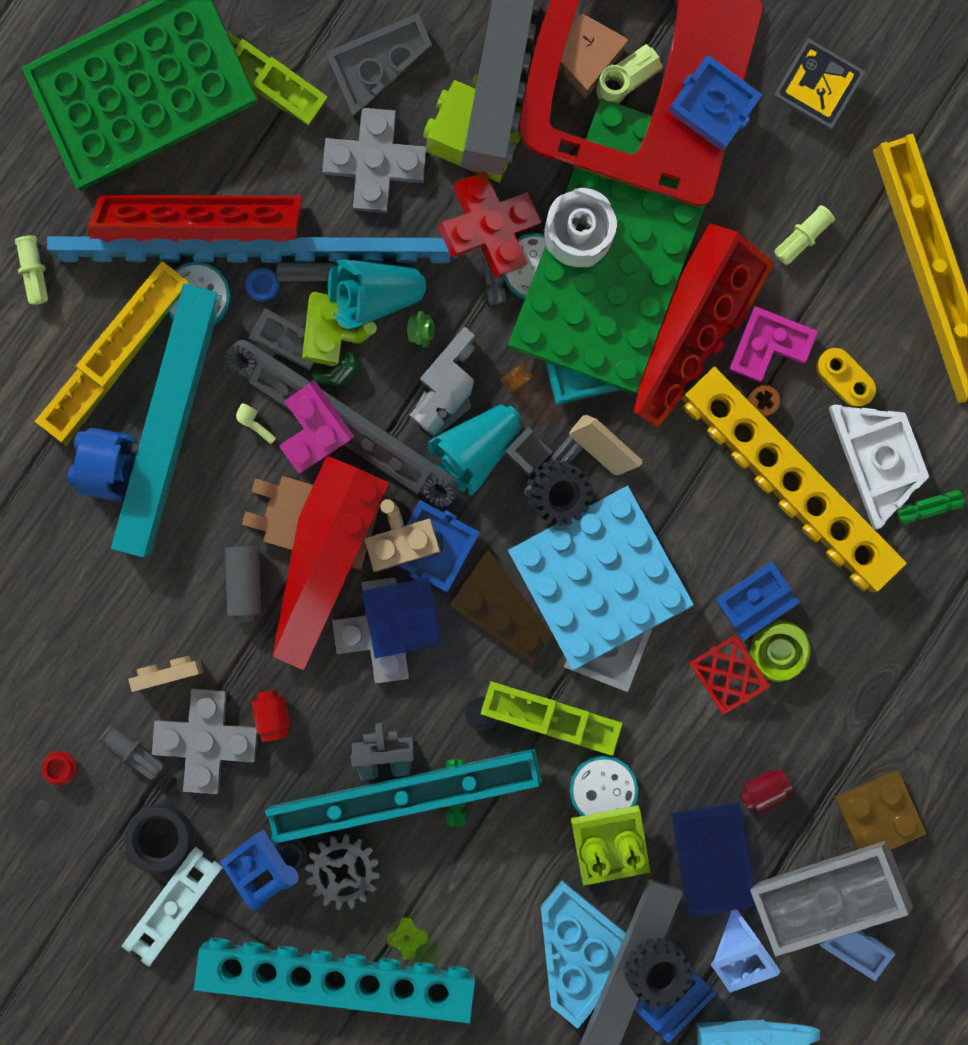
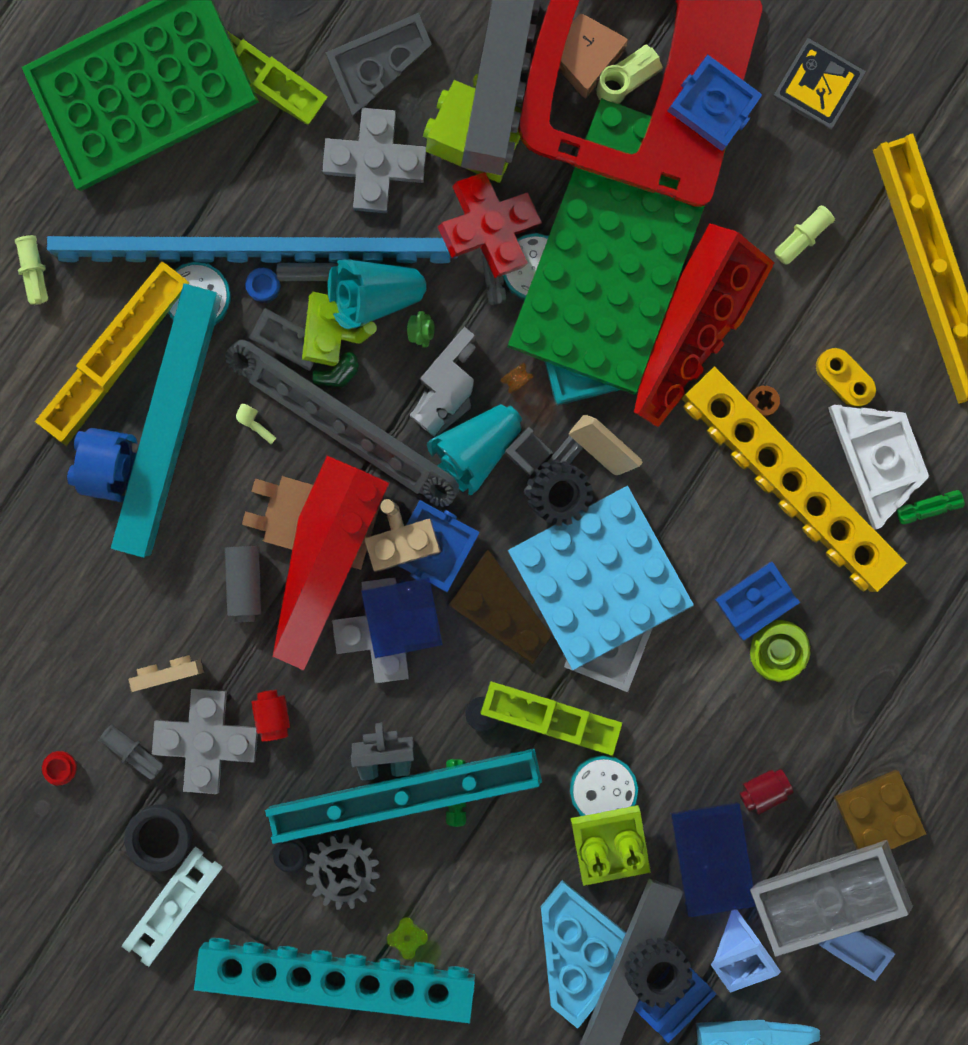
(195, 217): red plate -> none
(250, 862): blue plate -> none
(322, 427): dark pink plate -> none
(564, 216): white brick -> none
(710, 687): red window -> none
(769, 334): dark pink plate -> none

